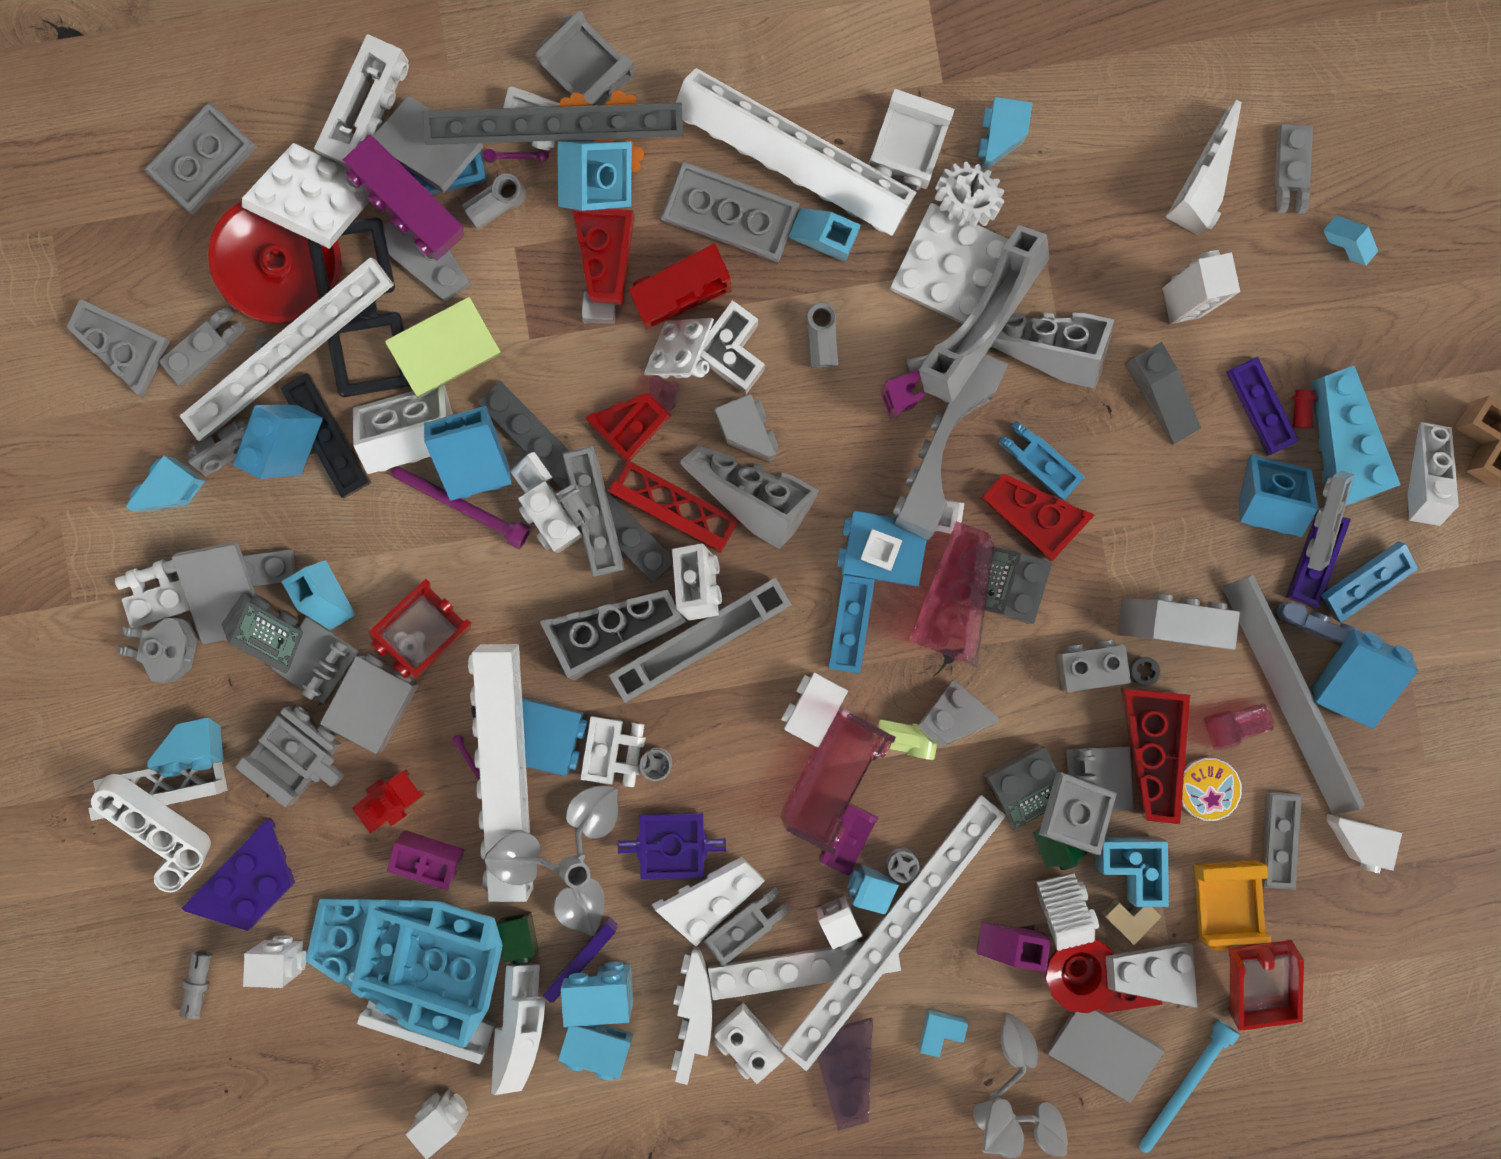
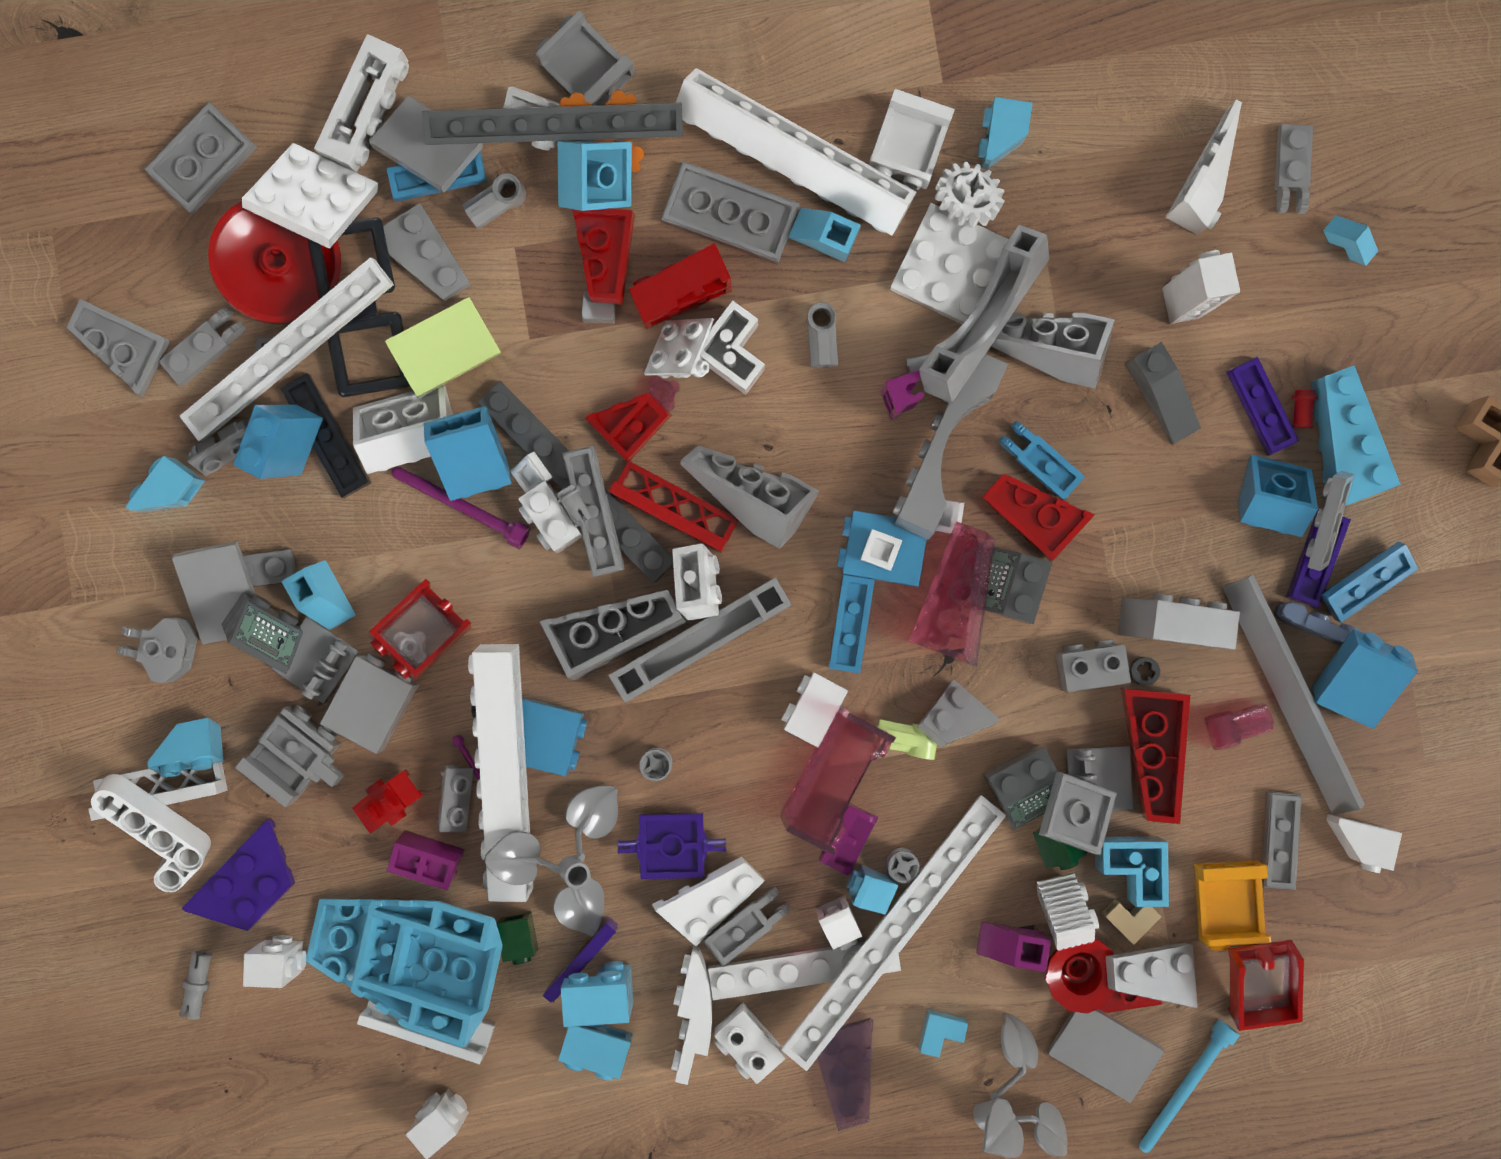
(154, 604): white plate -> none
(403, 198): magenta brick -> none
(455, 799): none -> light grey hinge
(490, 155): magenta hinge -> none
(520, 1035): white slope -> none
(602, 751): white plate -> none
(744, 428): light grey slope -> none
(1210, 789): tile -> none
(1433, 476): white slope -> none

